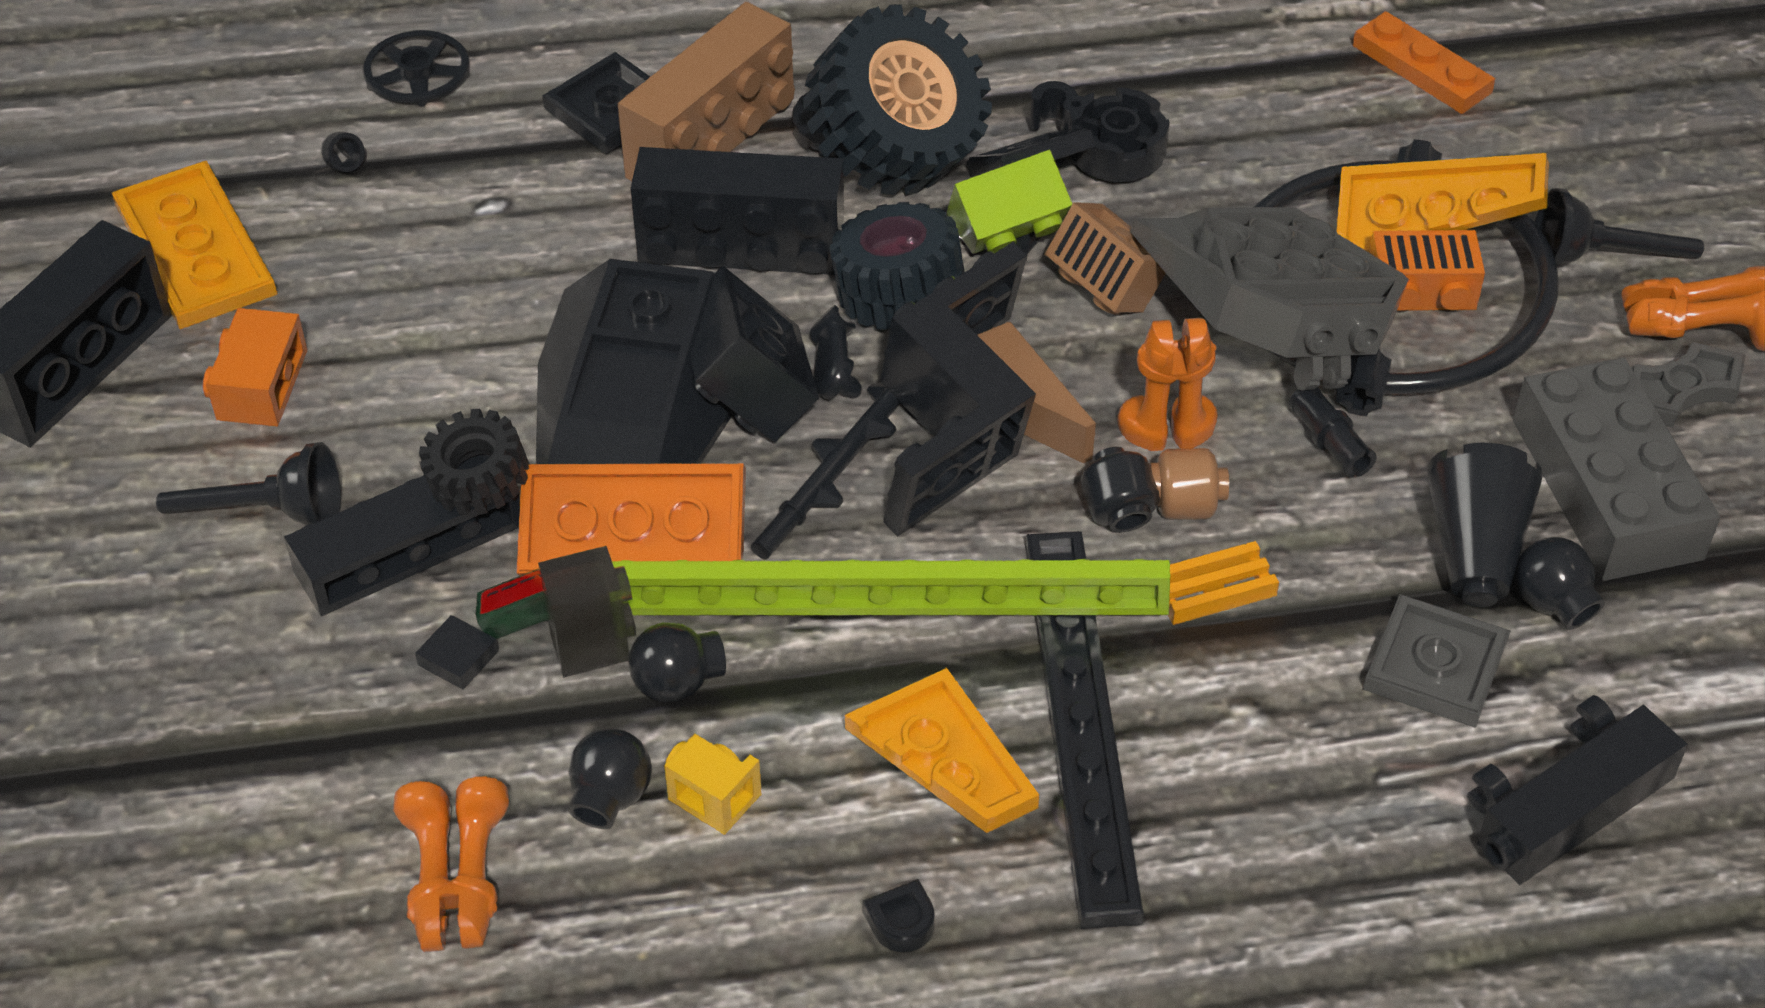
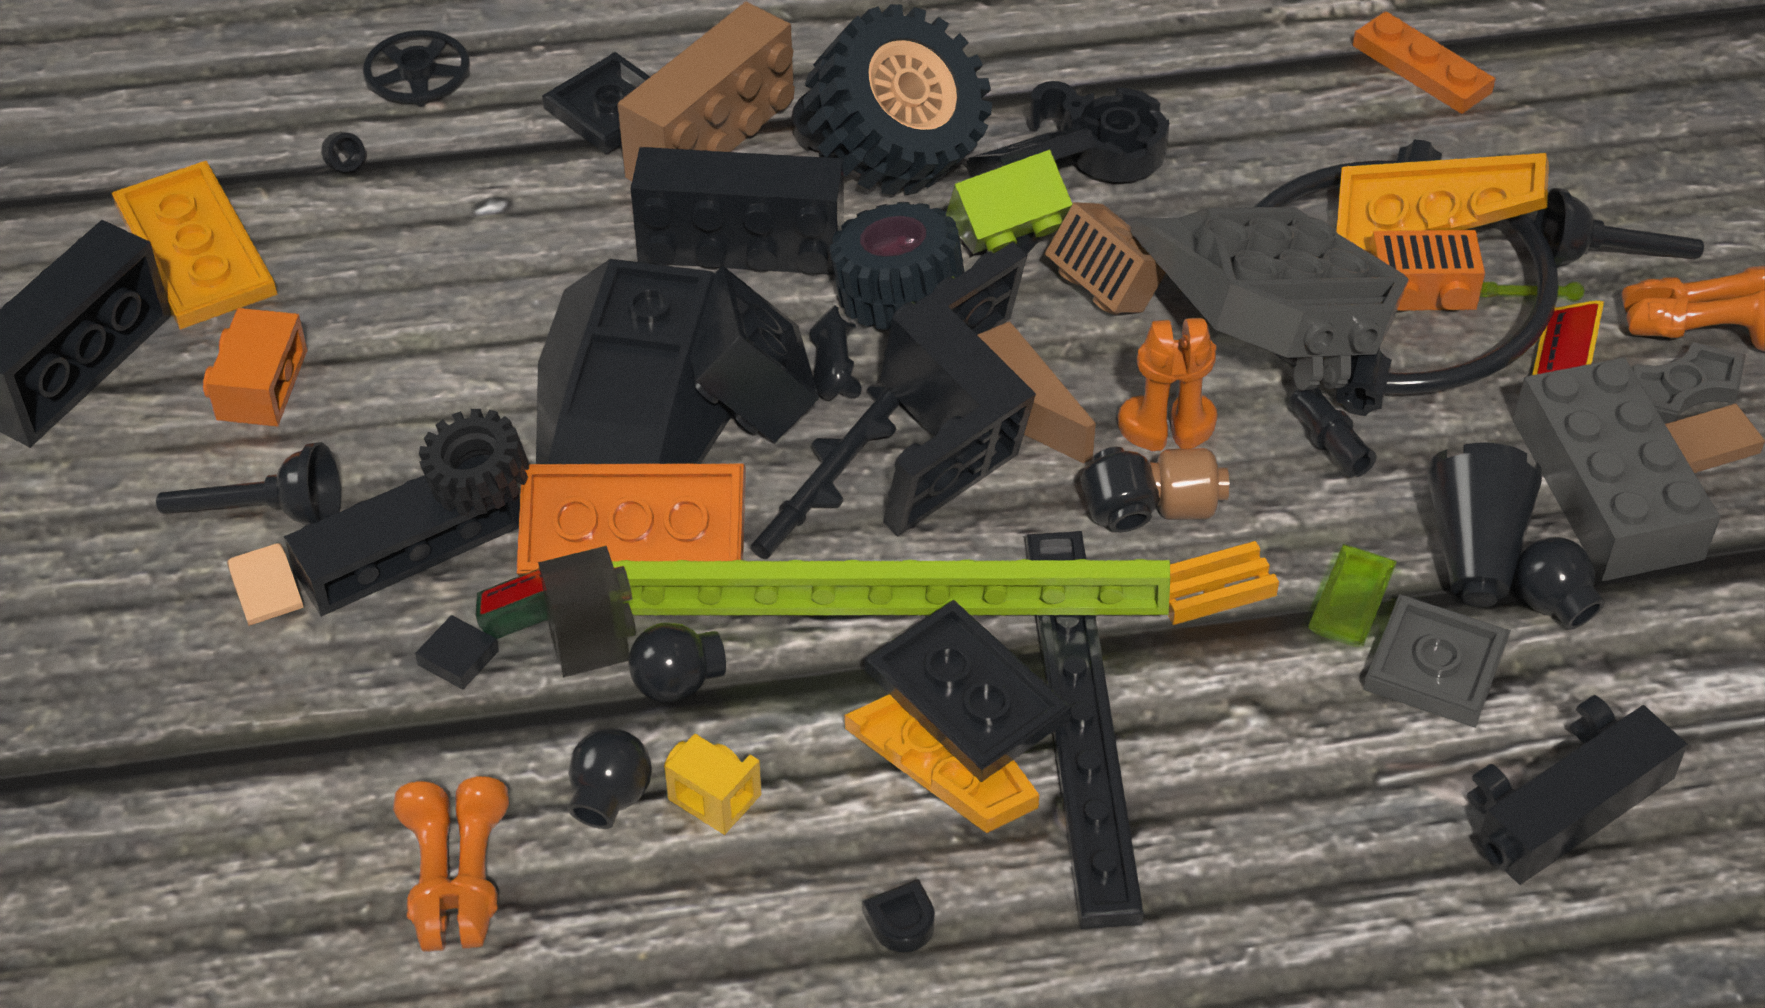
(264, 583): none -> light nougat slope
(968, 690): none -> black tile
(1352, 596): none -> clear neon green tile
(1569, 337): none -> red slope
(1572, 291): none -> clear neon green hinge
(1716, 437): none -> medium nougat tile

